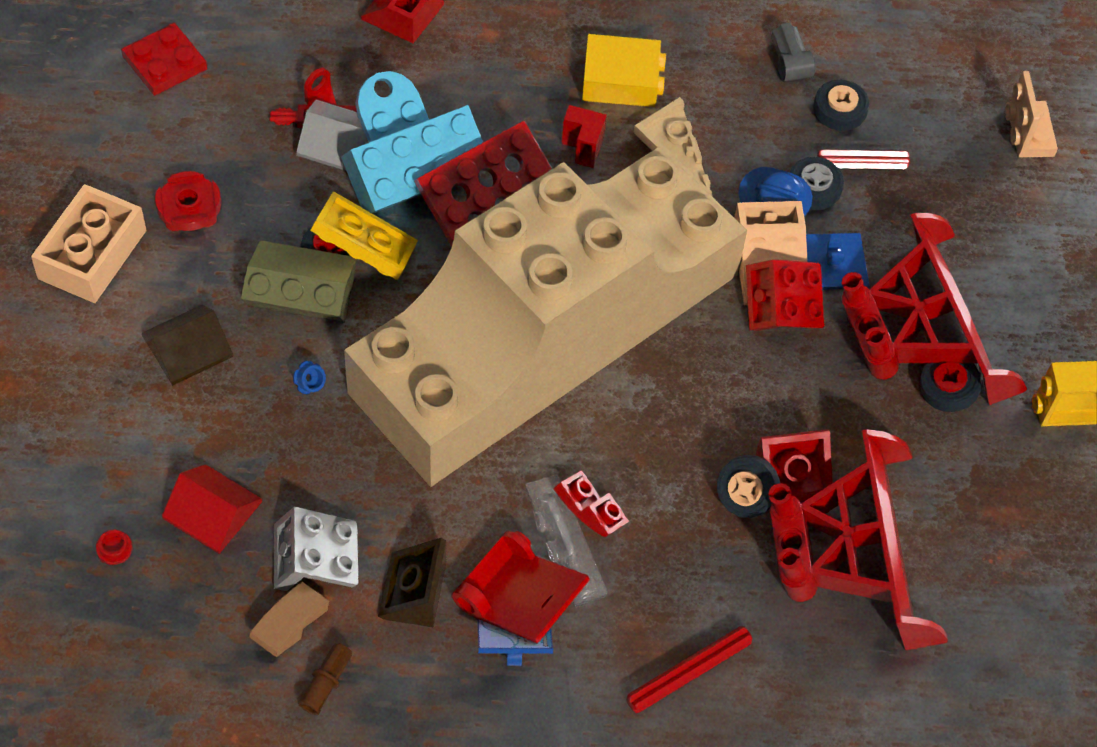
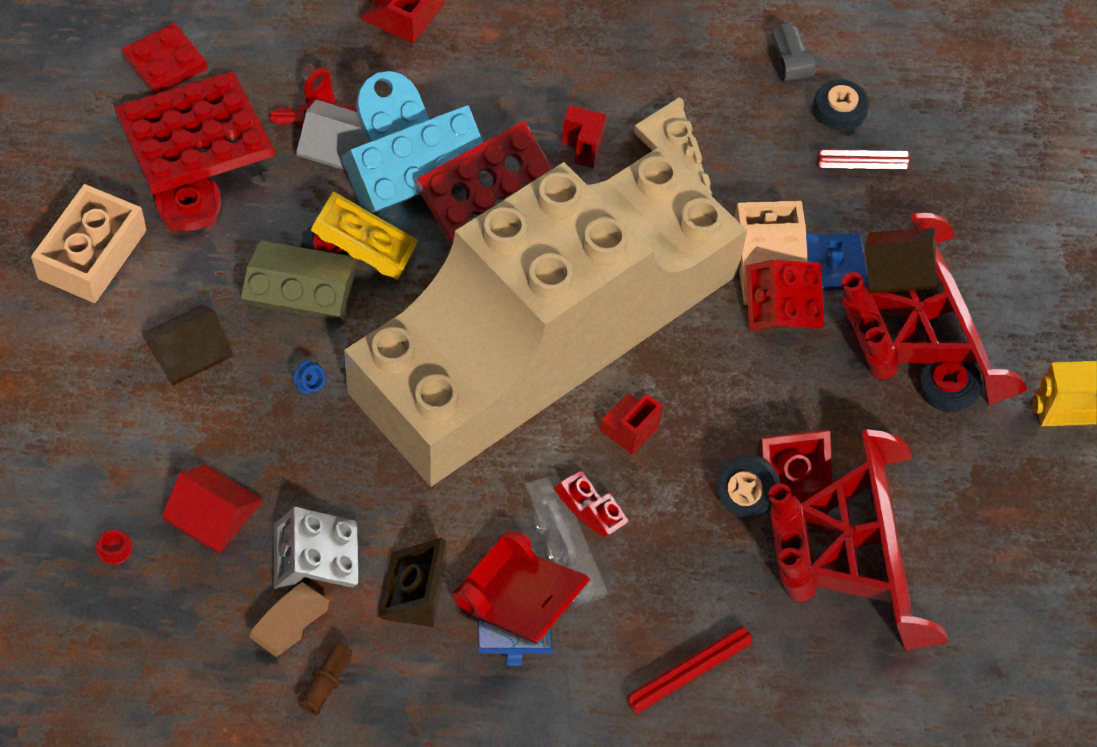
(185, 146): none -> red piece
(623, 70): yellow brick -> none
(632, 421): none -> red piece
(774, 185): blue piece -> none
(826, 179): black wheel -> none
(901, 260): none -> dark brown slope
(1030, 121): light nougat bracket -> none

